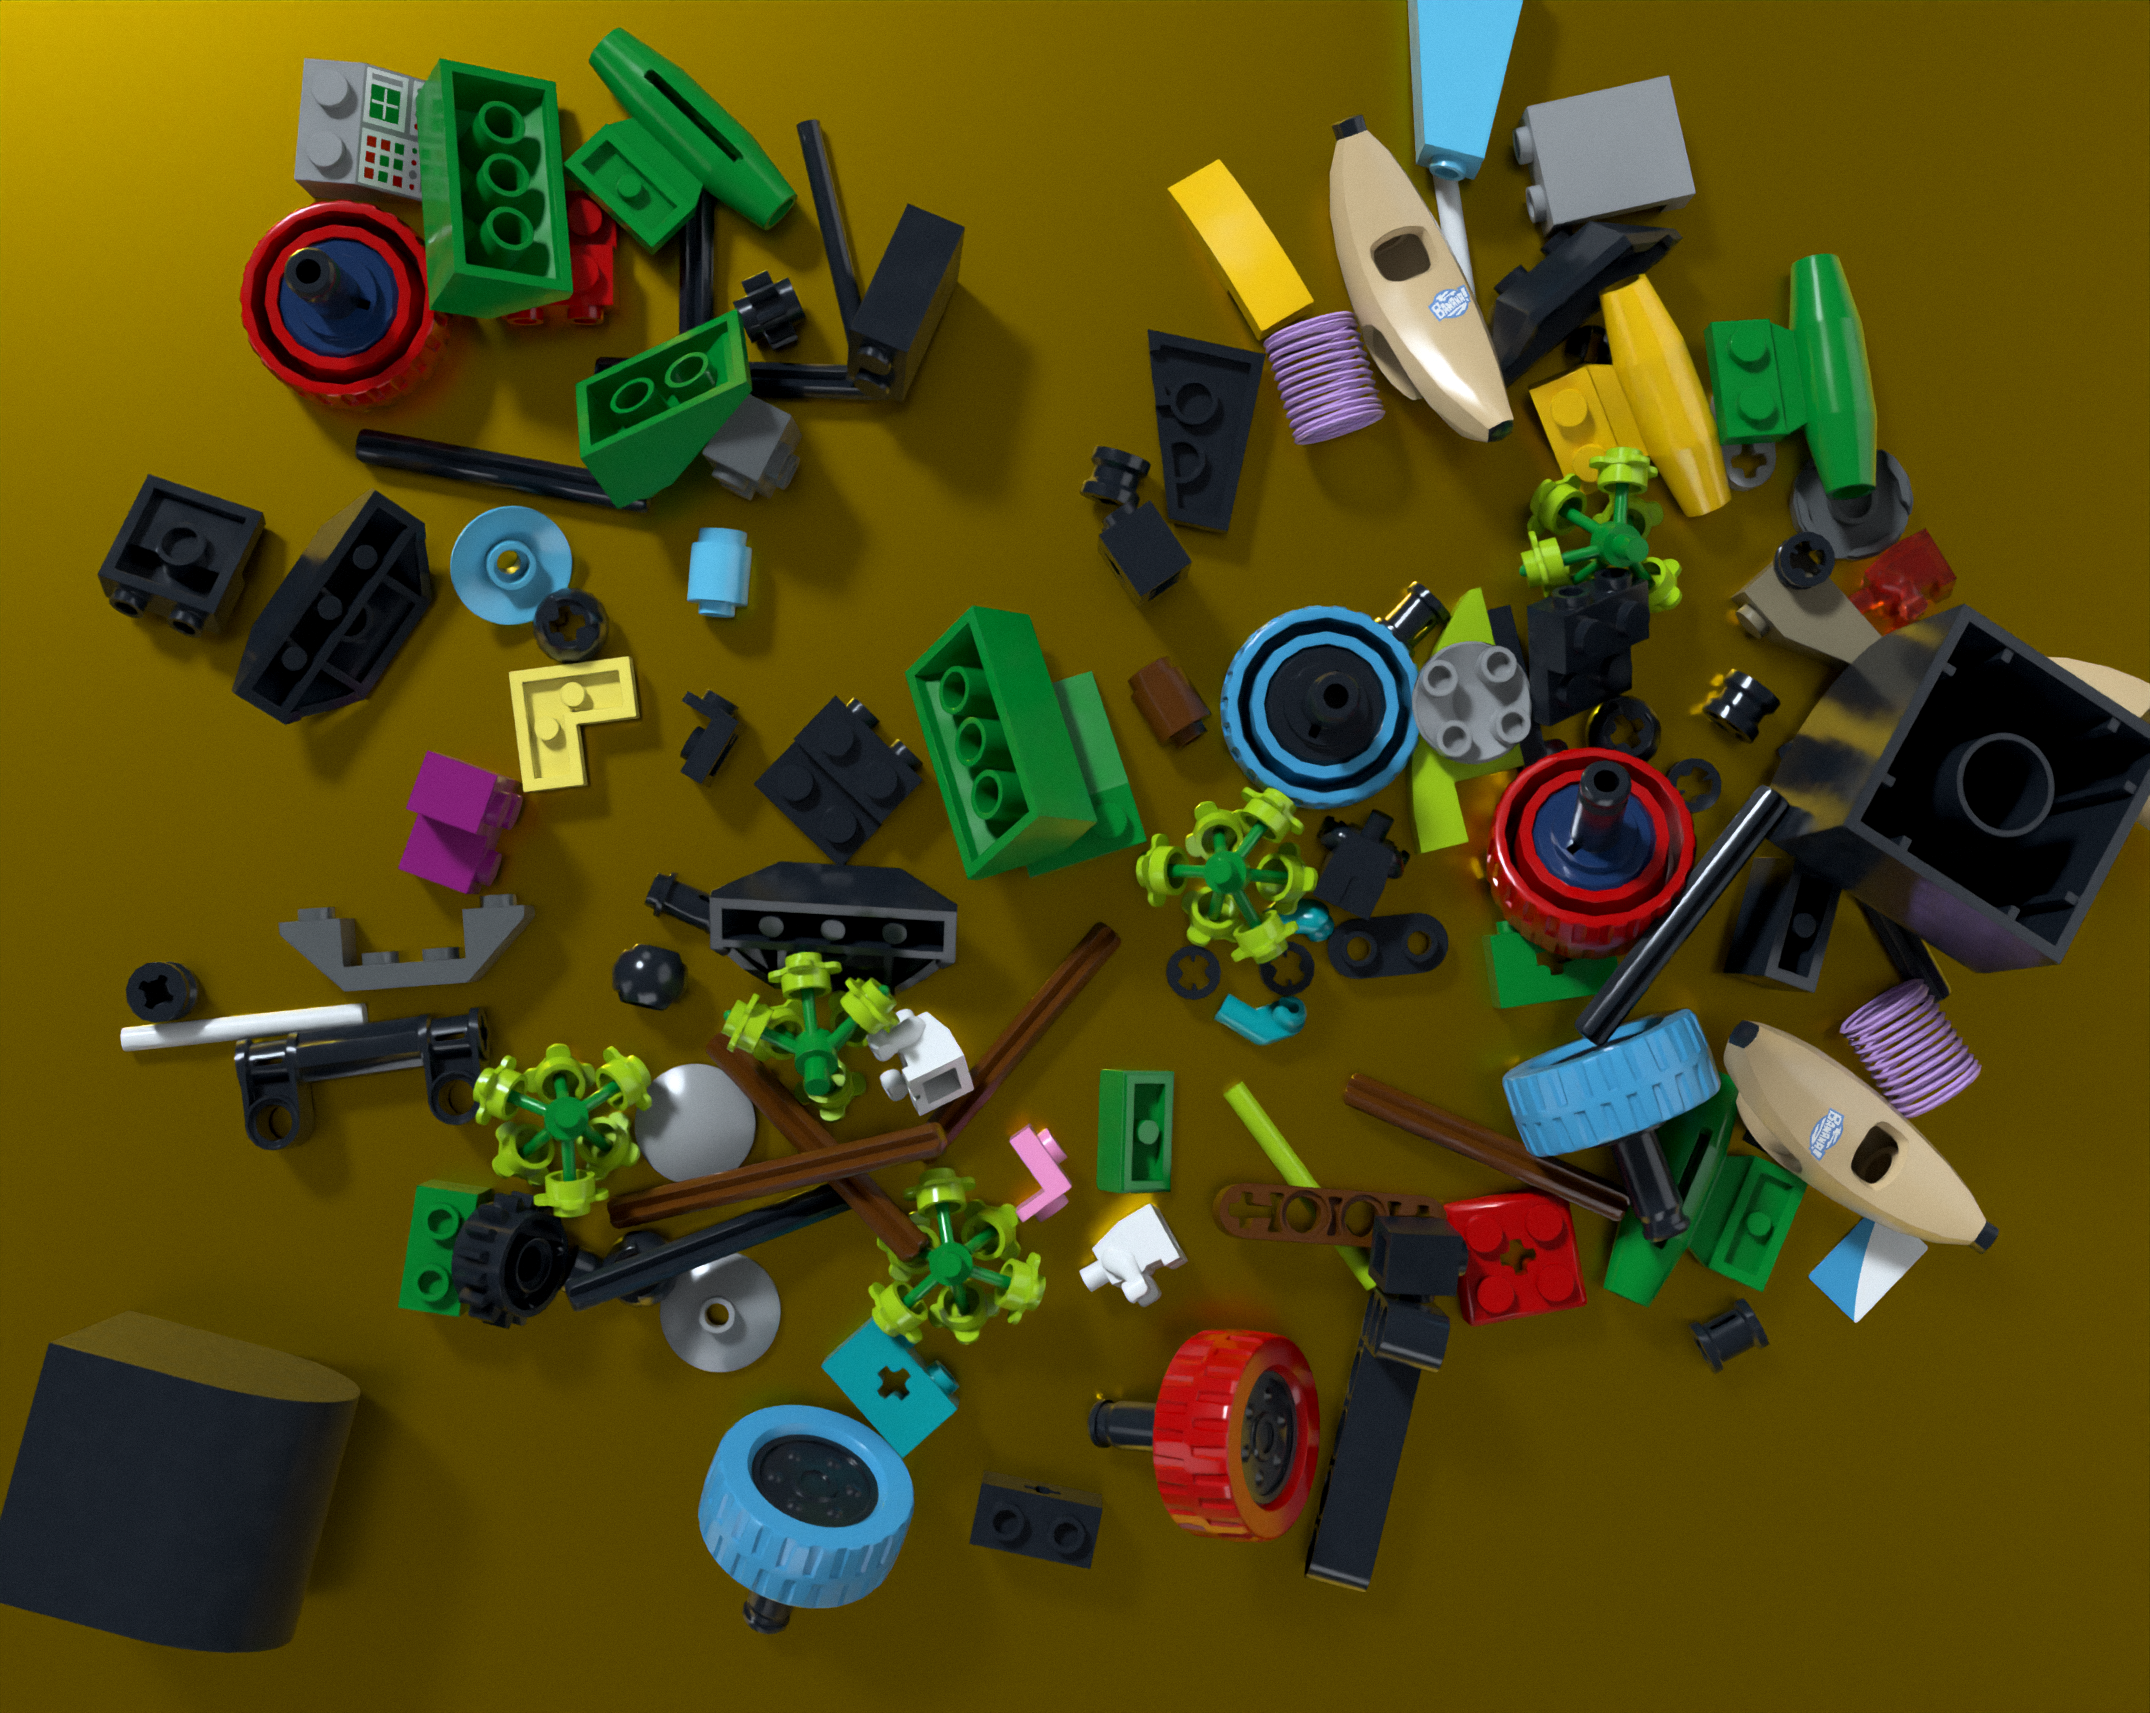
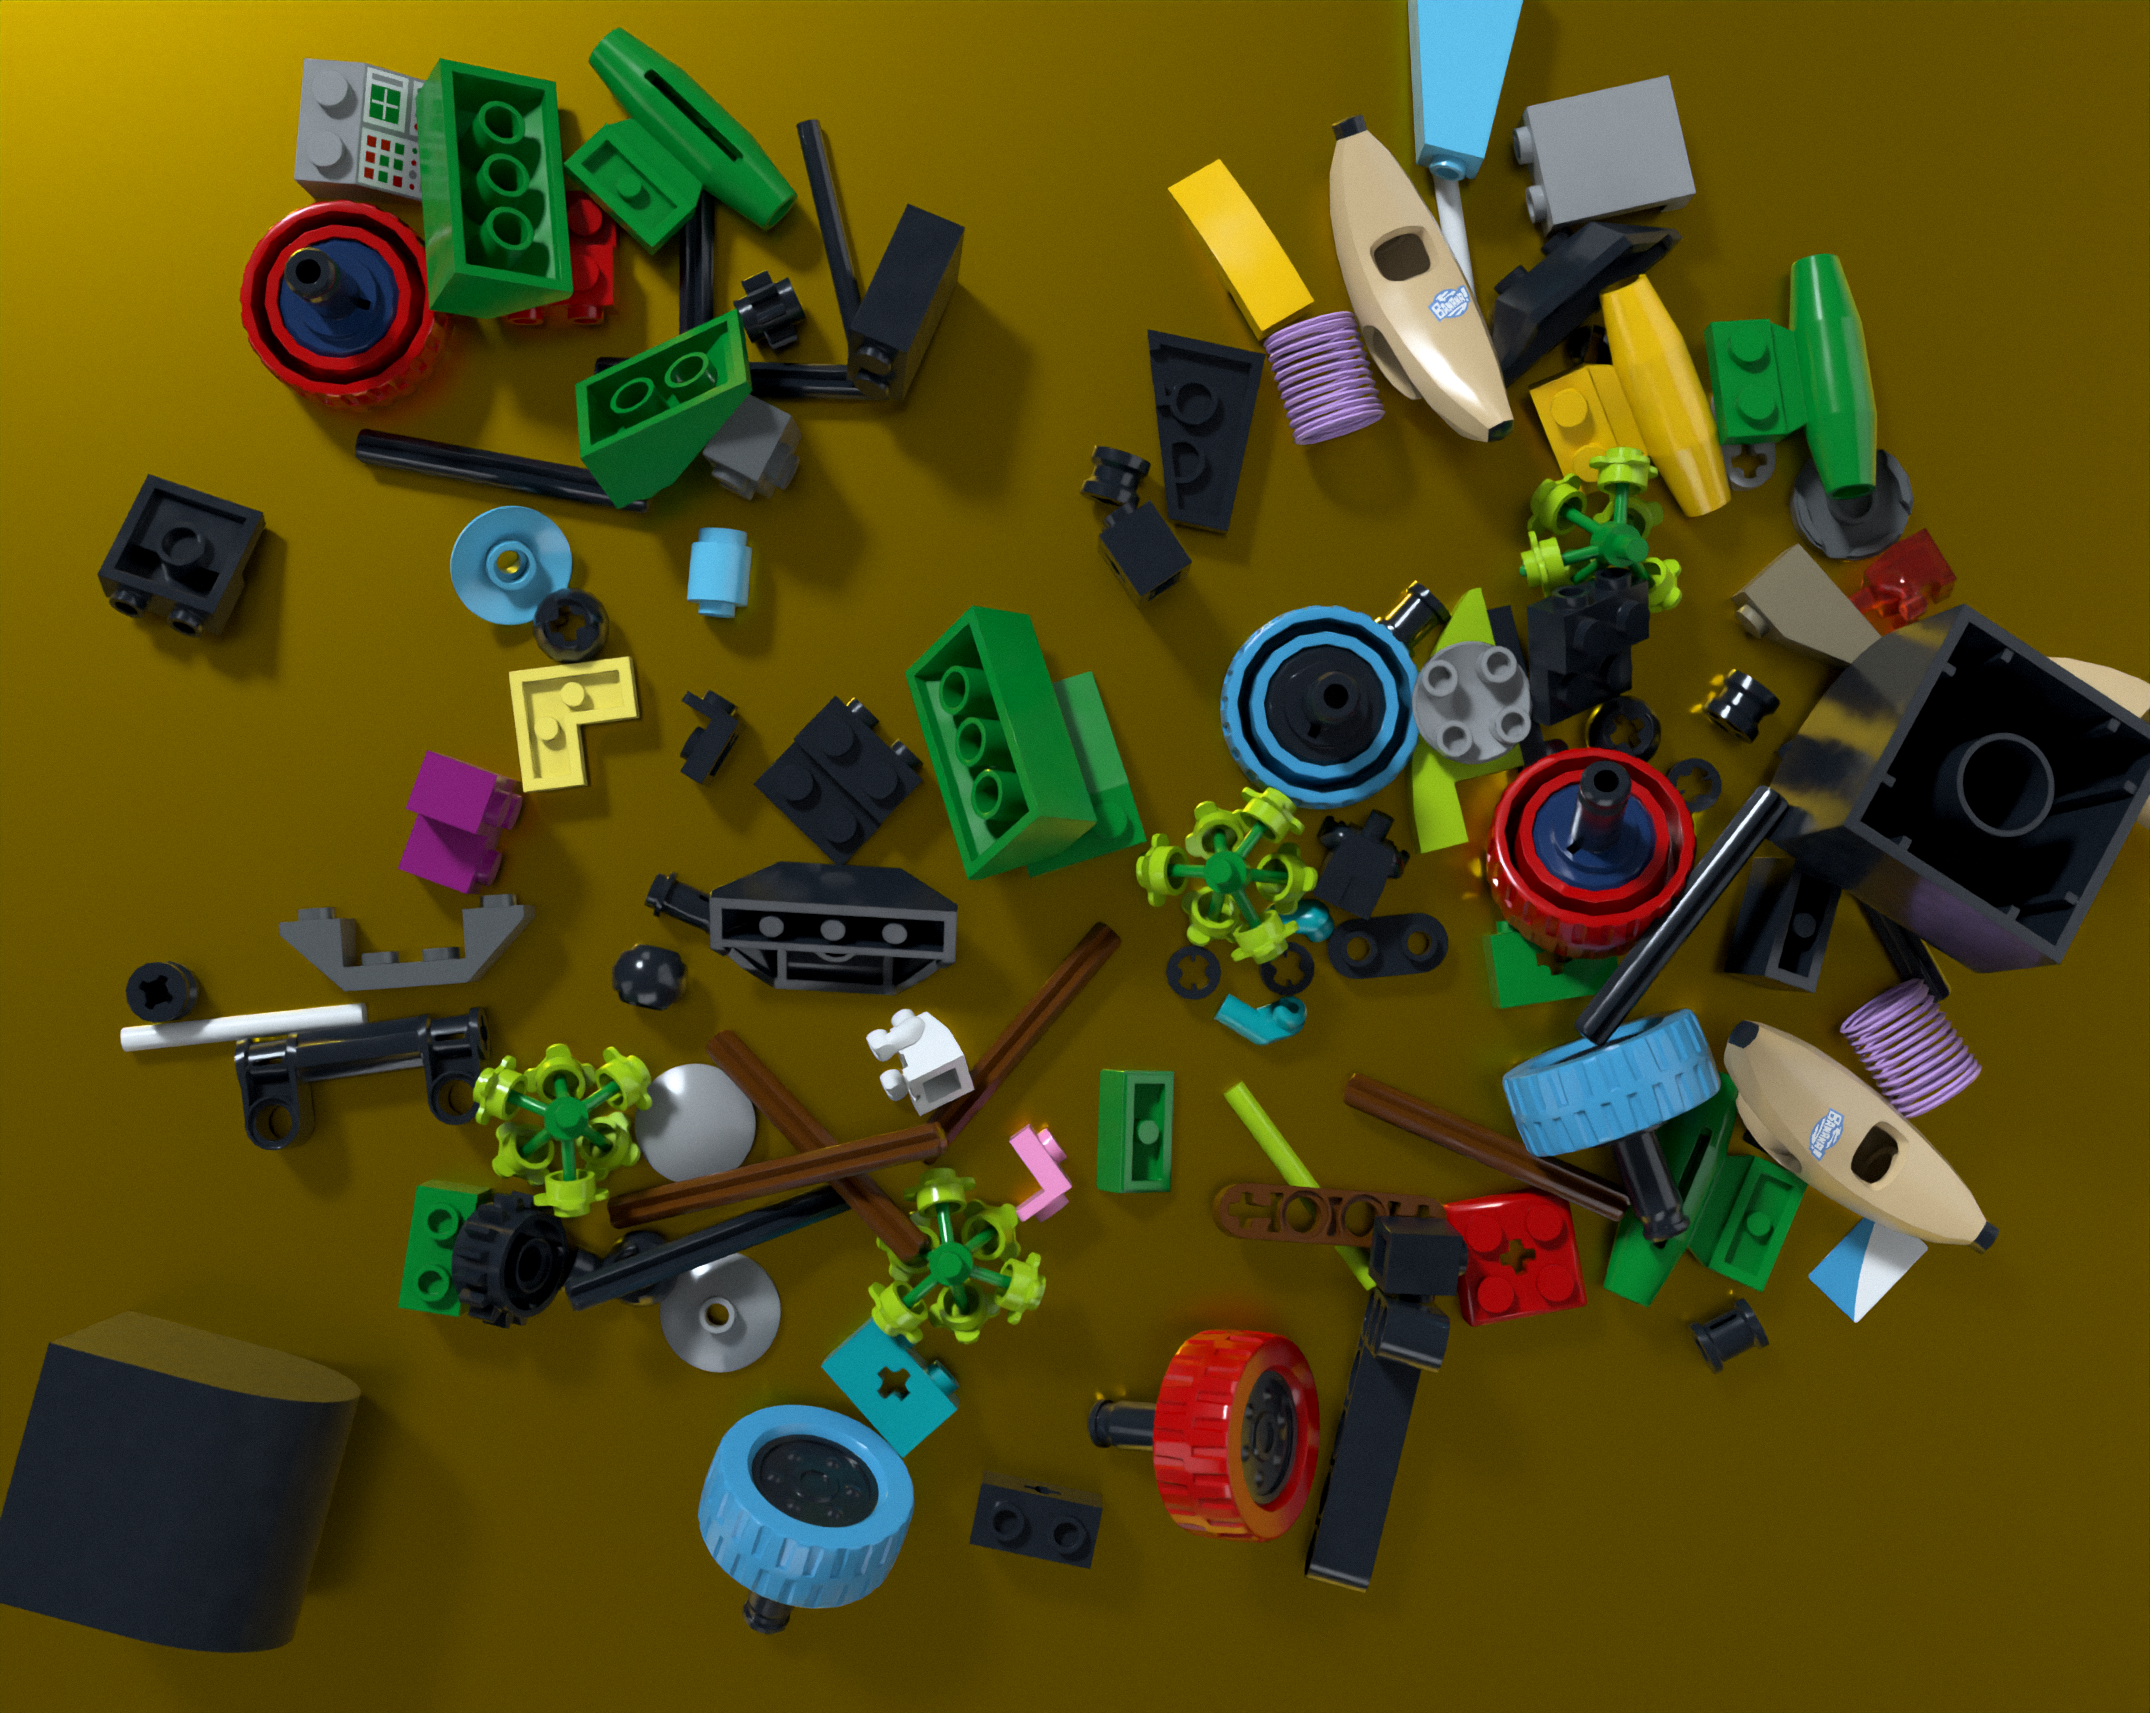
(338, 613): black wedge -> none
(784, 1034): lime plant -> none
(1133, 1253): white piece -> none
(1169, 703): reddish brown brick -> none
(1811, 544): black bush -> none

